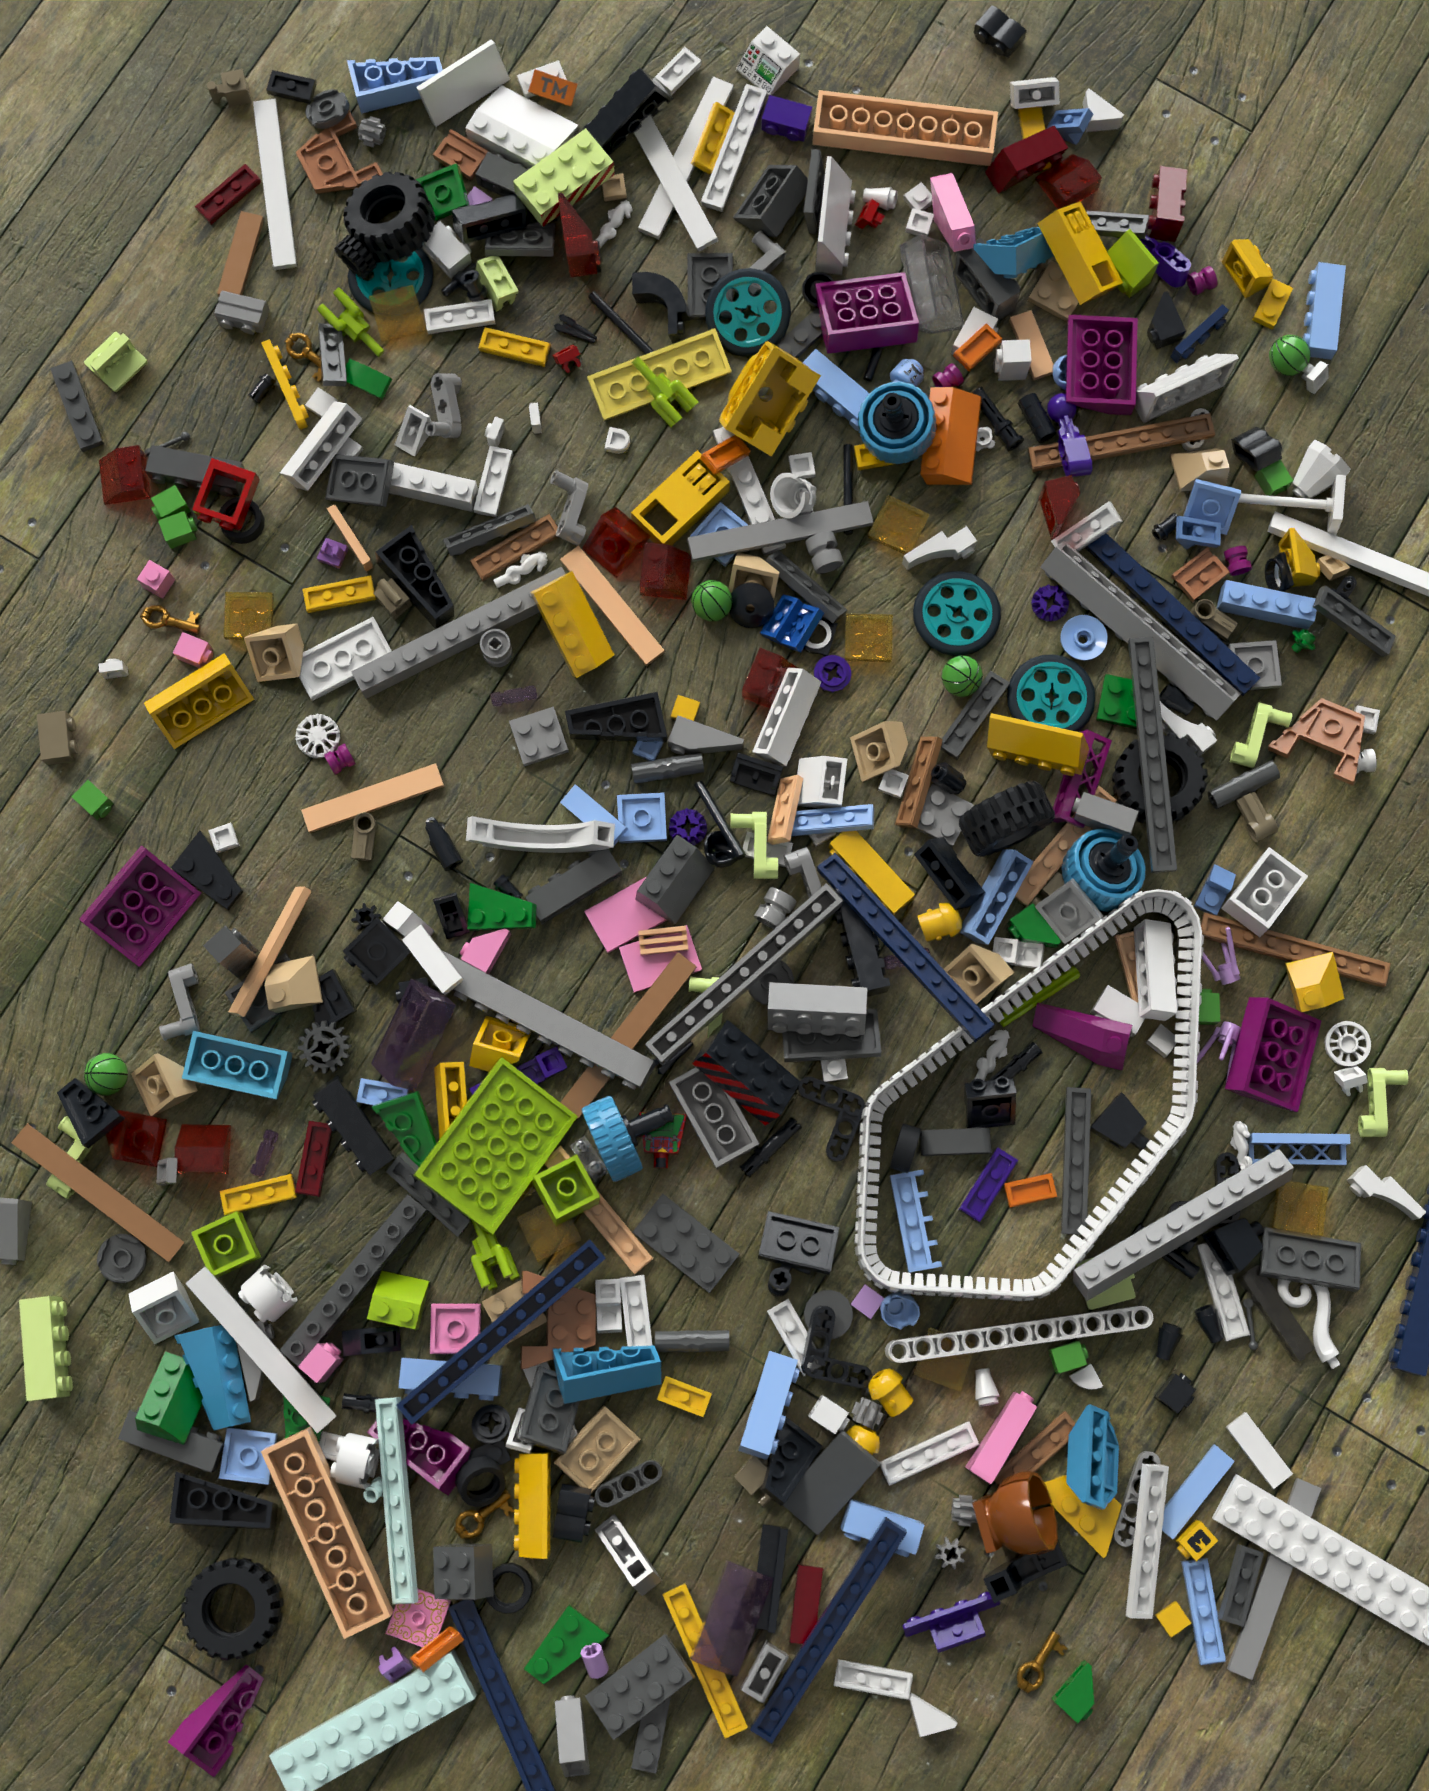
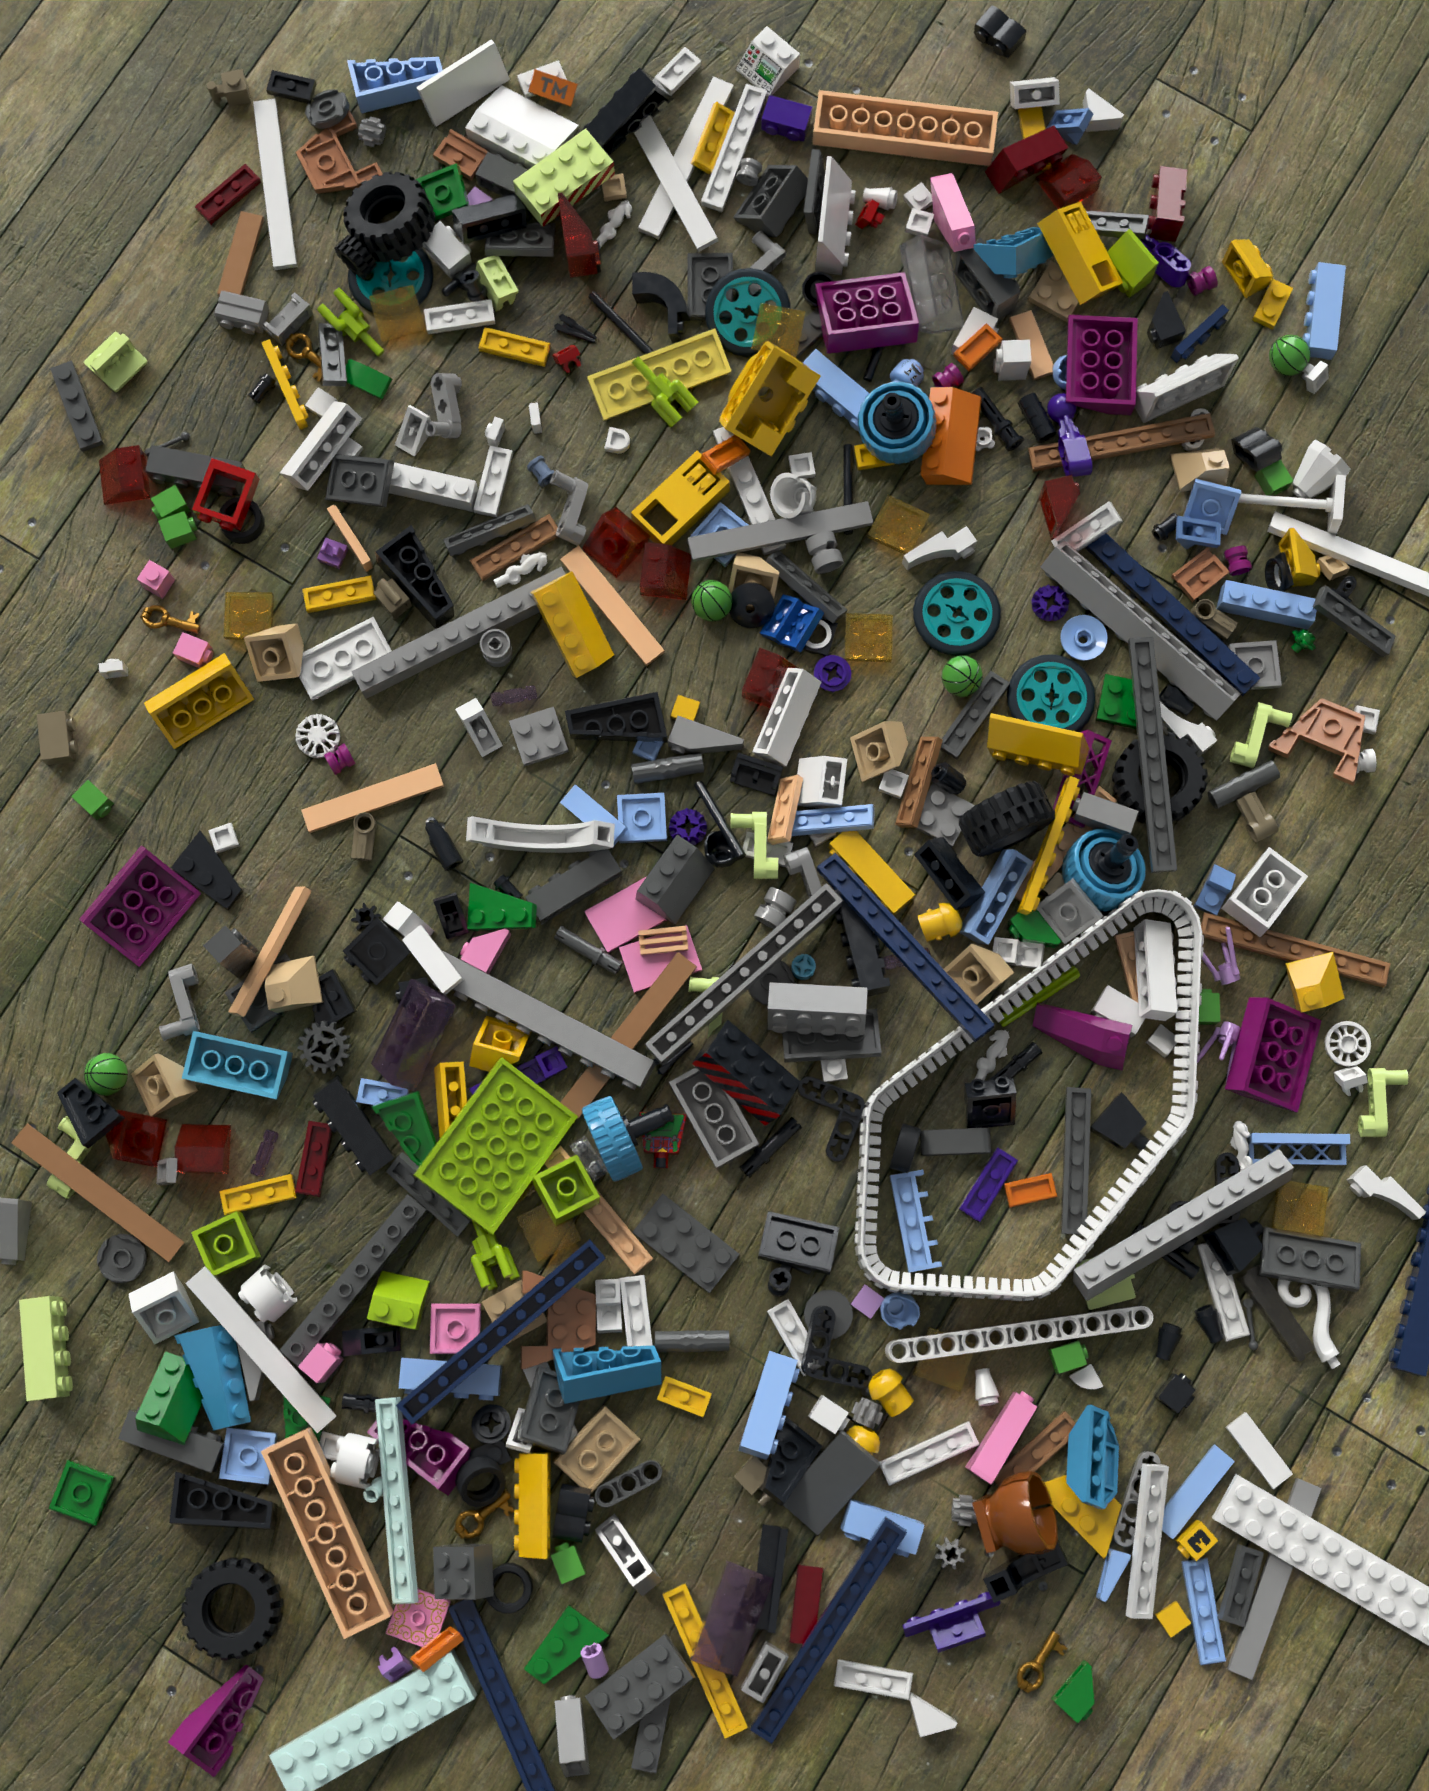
(82, 1492): none -> green tile
(289, 319): none -> light grey hinge
(479, 727): none -> white slope
(540, 470): none -> sand blue bush
(568, 1562): none -> bright green brick
(596, 955): none -> dark grey pin
(749, 170): none -> light grey wheel
(780, 327): none -> clear yellow plate
(806, 965): none -> medium azure wheel
(1052, 837): none -> yellow plate
(1112, 1570): none -> light blue slope

